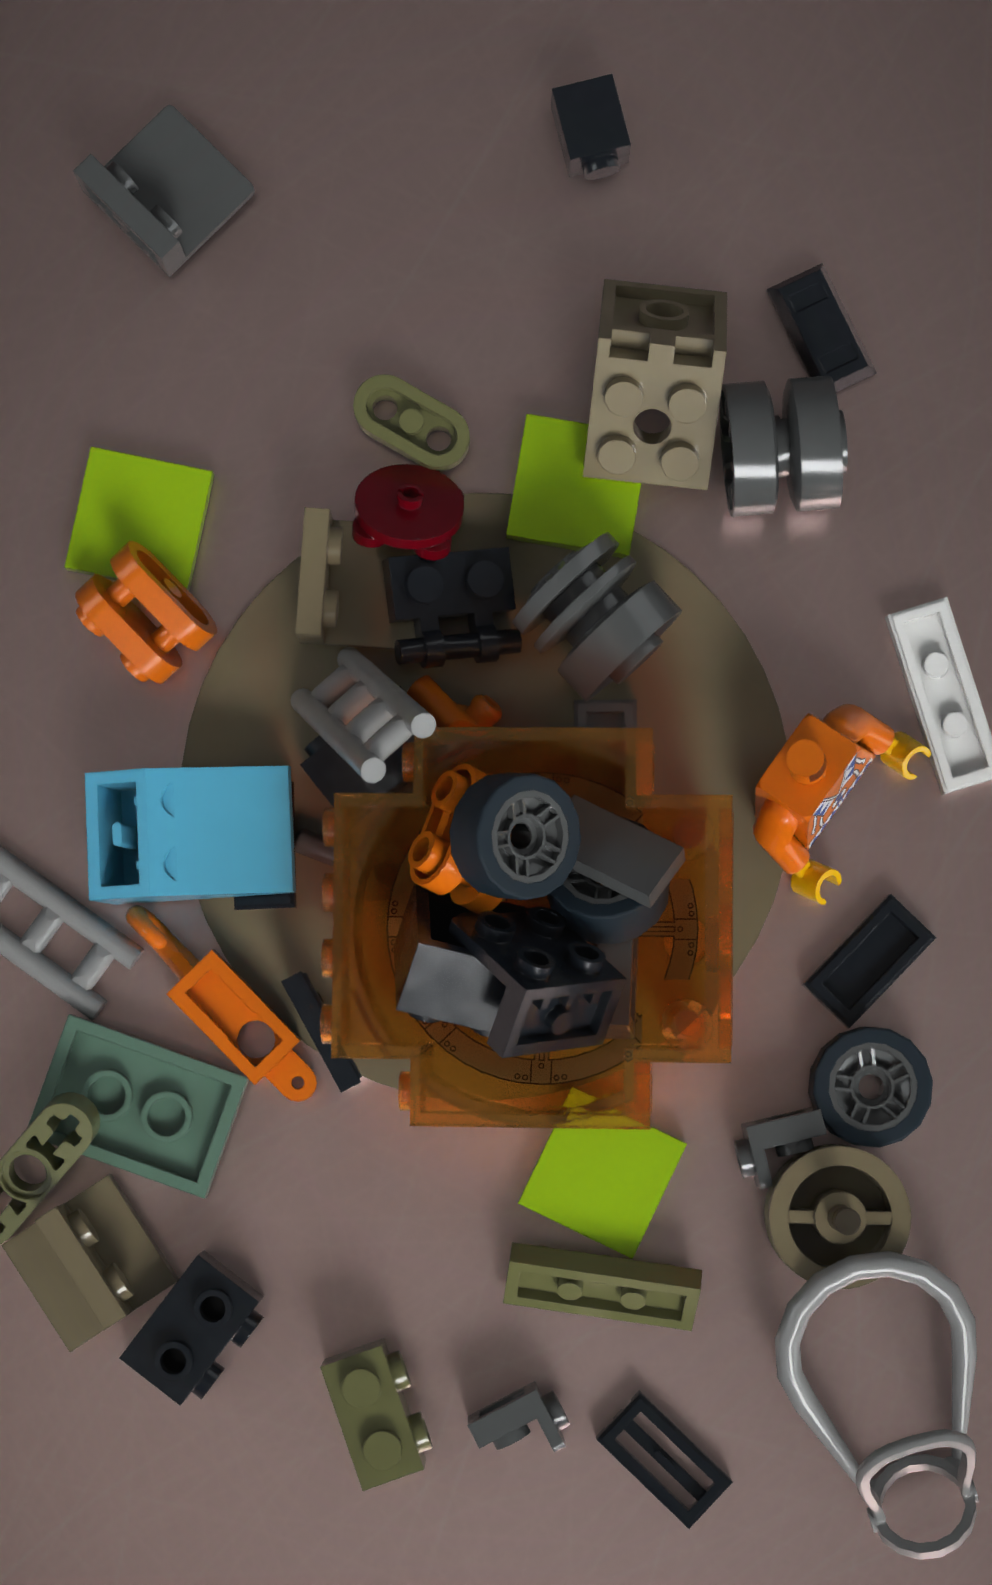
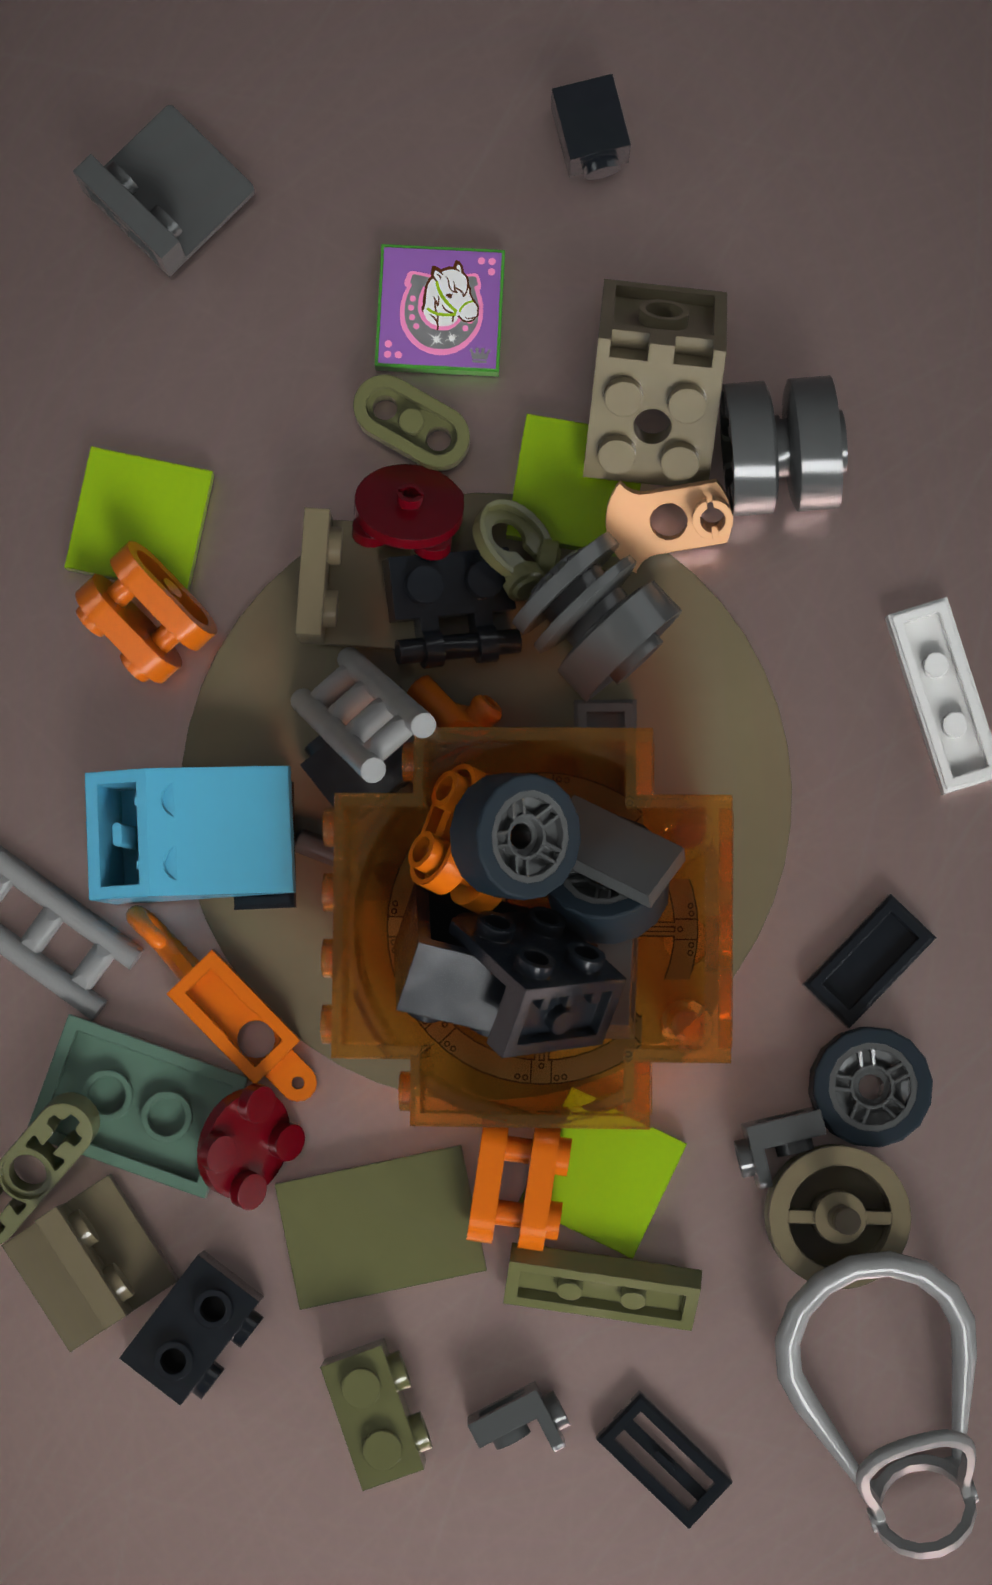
(247, 1144): none -> dark red piece
(309, 1006): black tile -> none
(379, 1227): none -> olive tile
(440, 310): none -> tile
(519, 574): none -> olive piece
(537, 1215): none -> orange brick
(631, 510): none -> light nougat piece
(814, 779): orange torso -> none
(821, 328): black tile -> none

